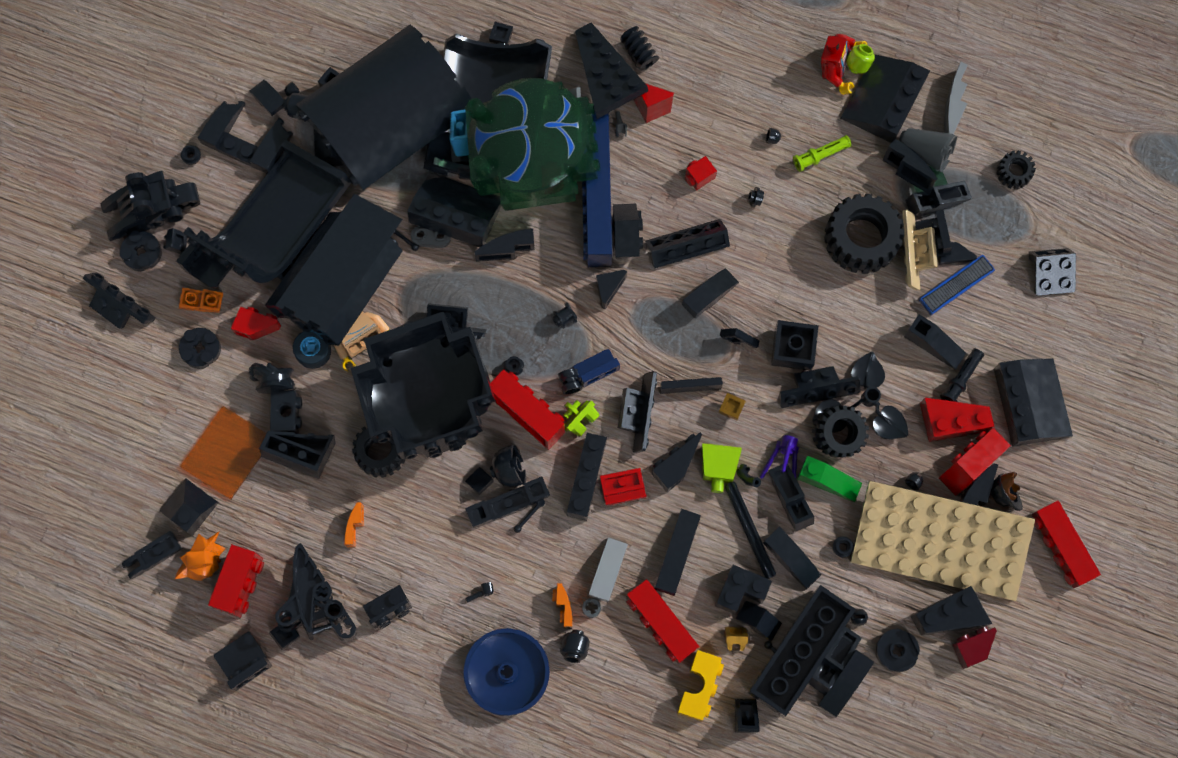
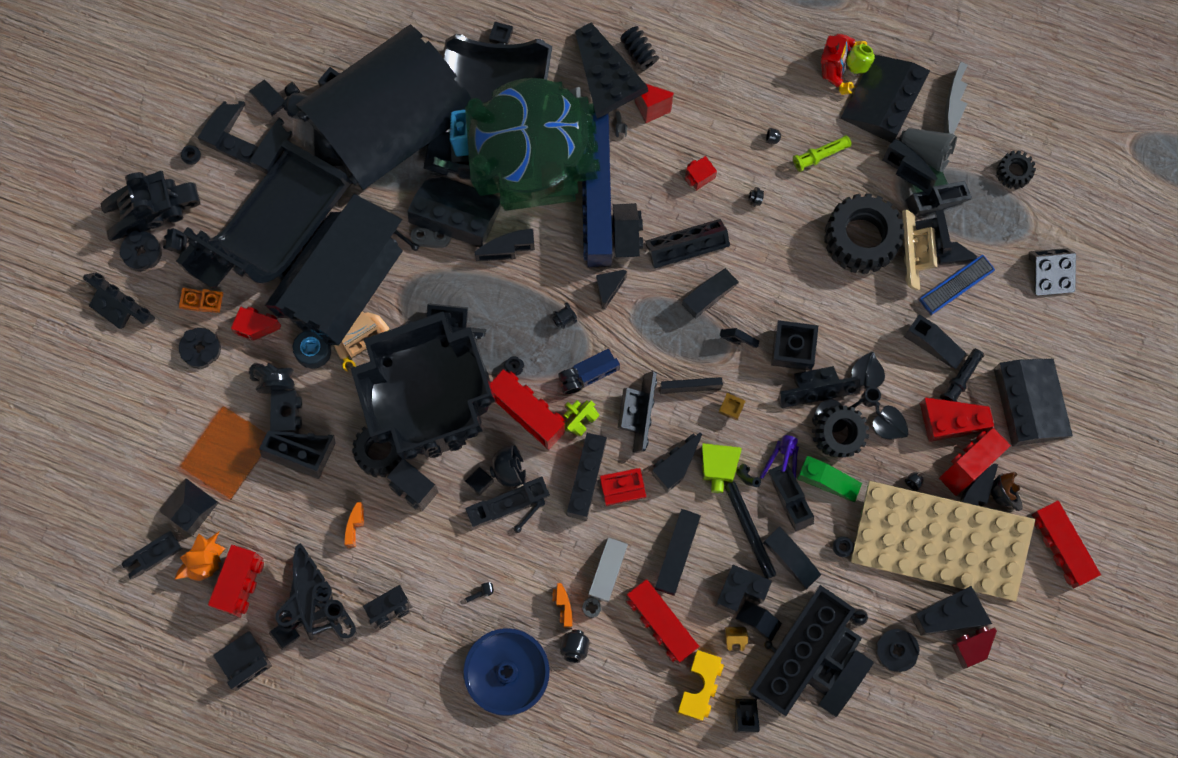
(412, 484): none -> black brick

